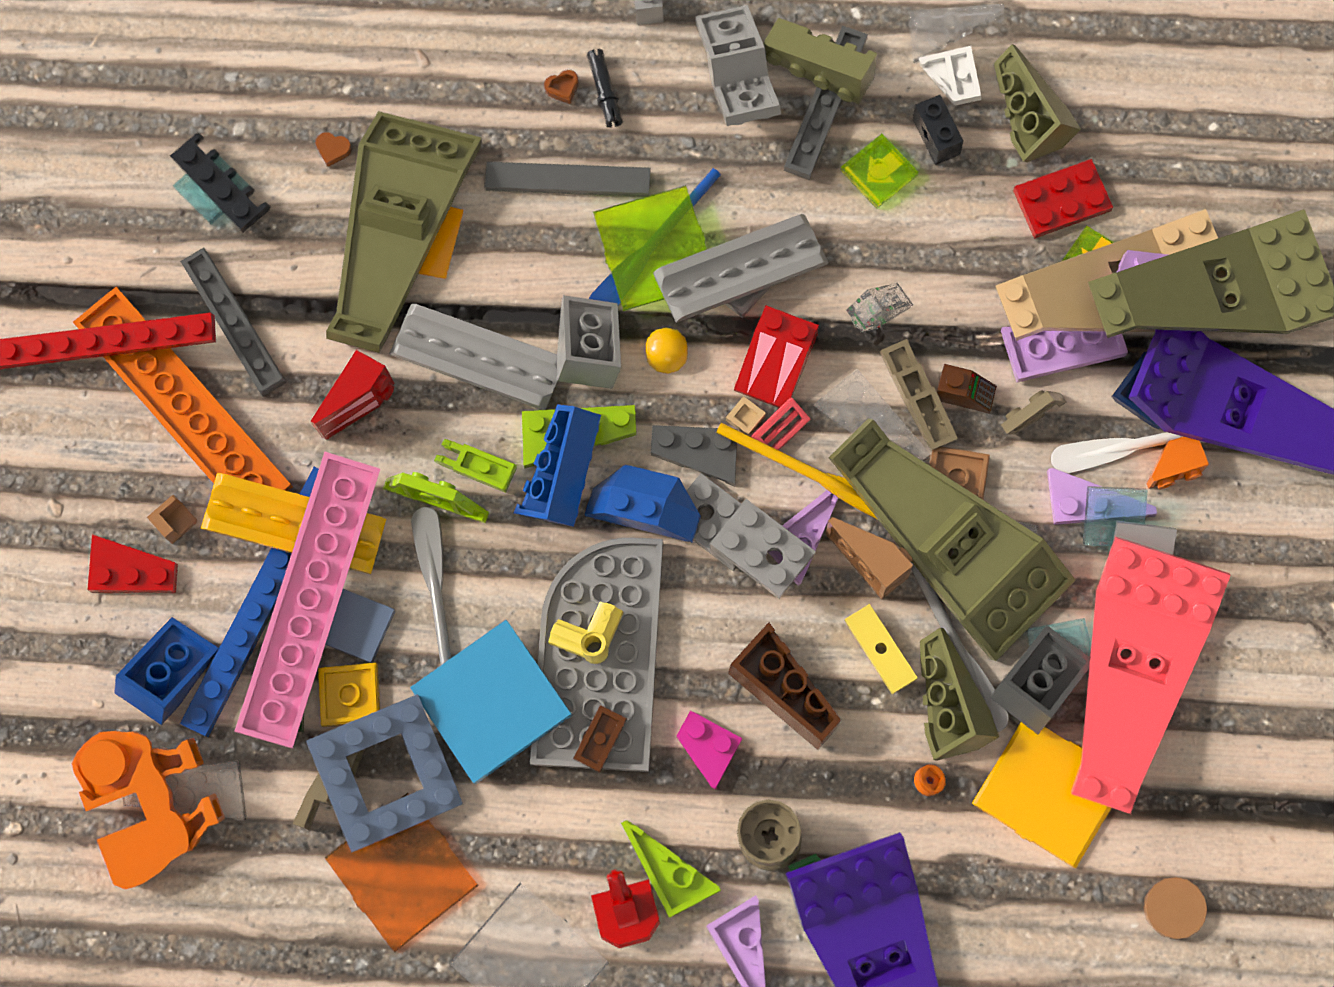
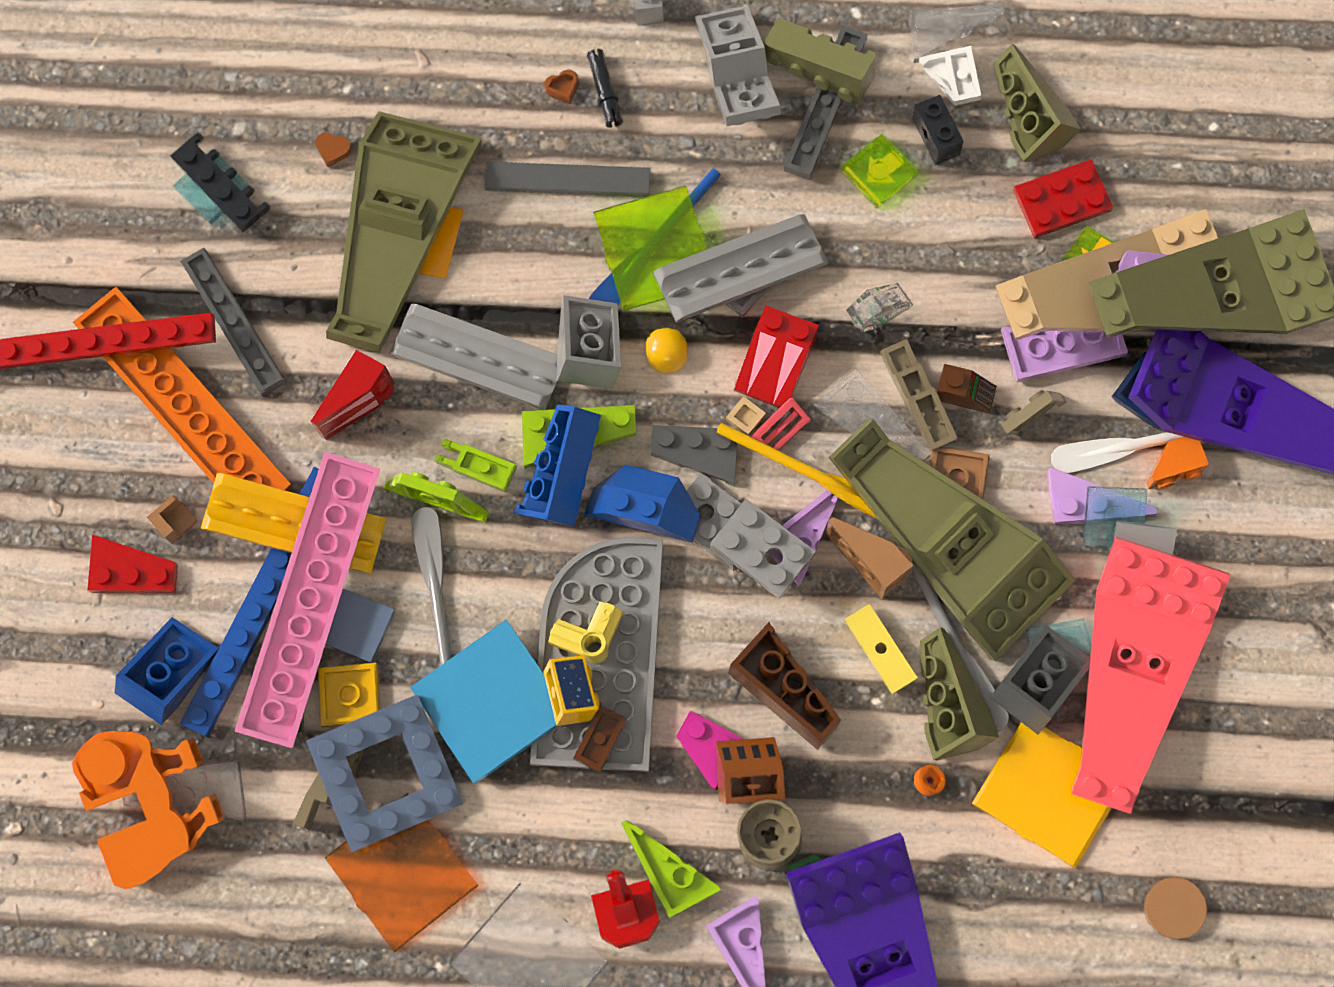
(571, 690): none -> brick
(749, 770): none -> dark orange slope

